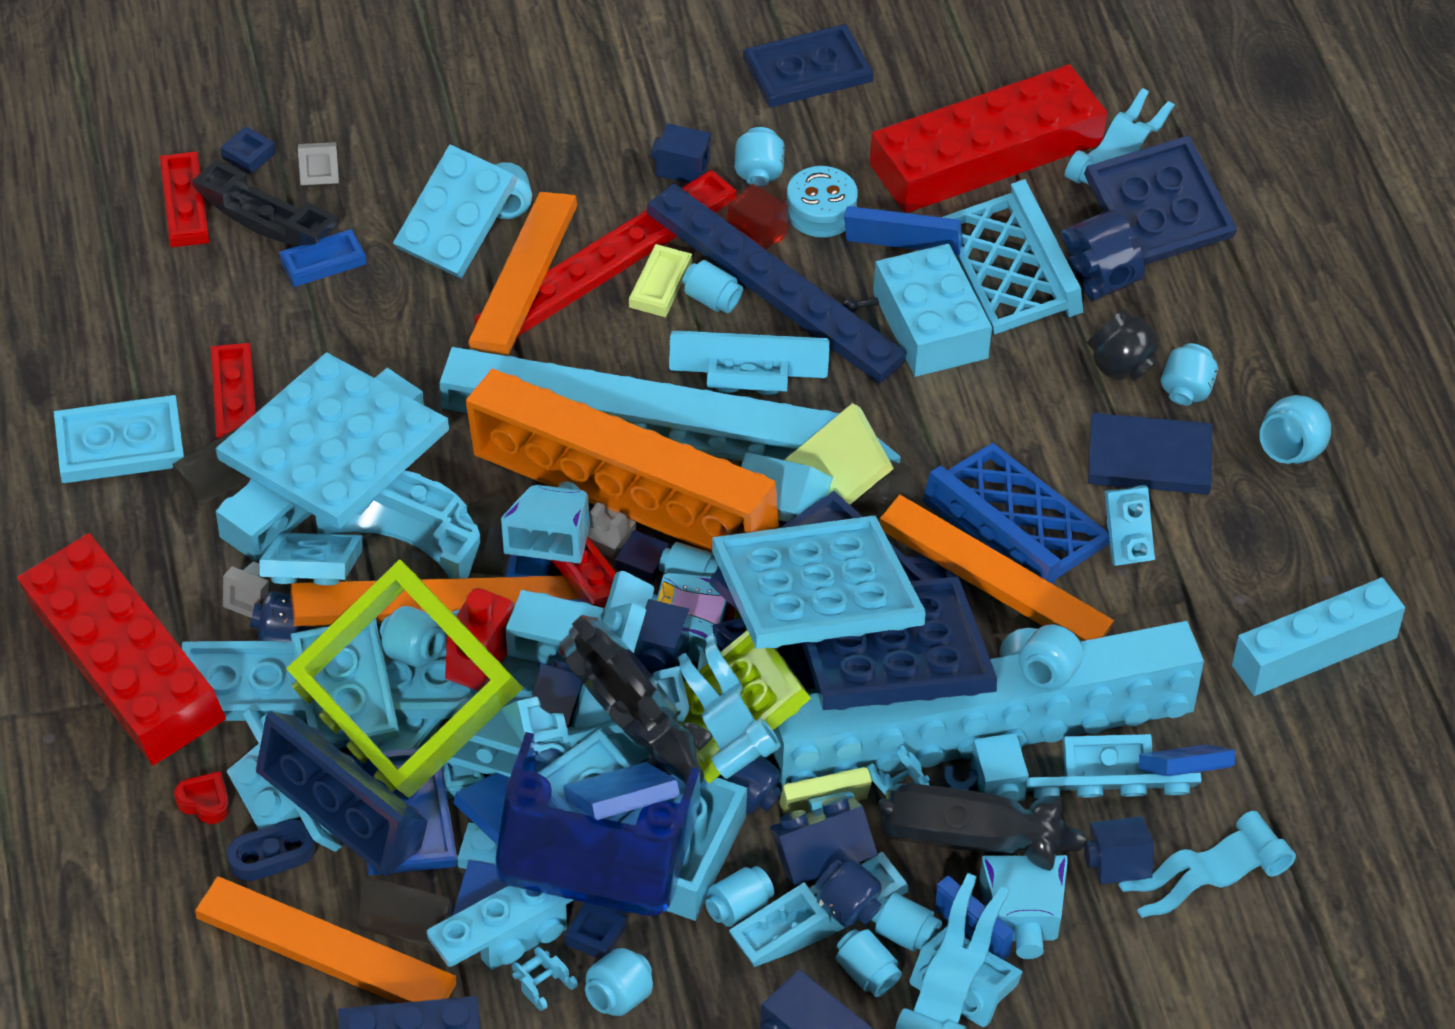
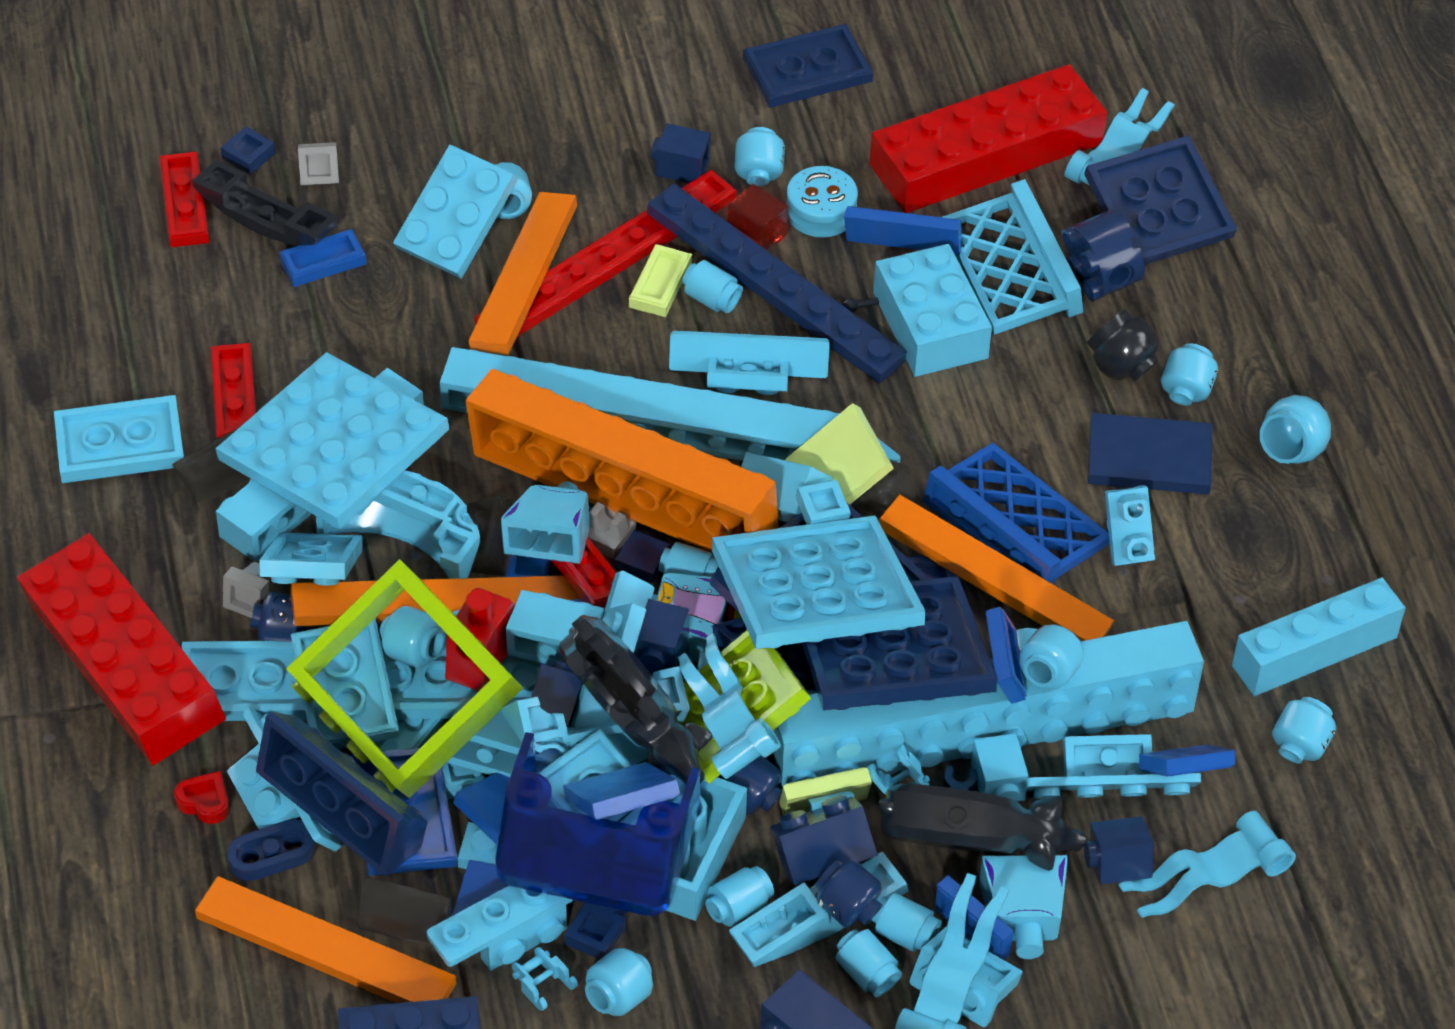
(822, 502): none -> medium azure plate
(1006, 655): none -> blue tile
(1304, 730): none -> medium azure head

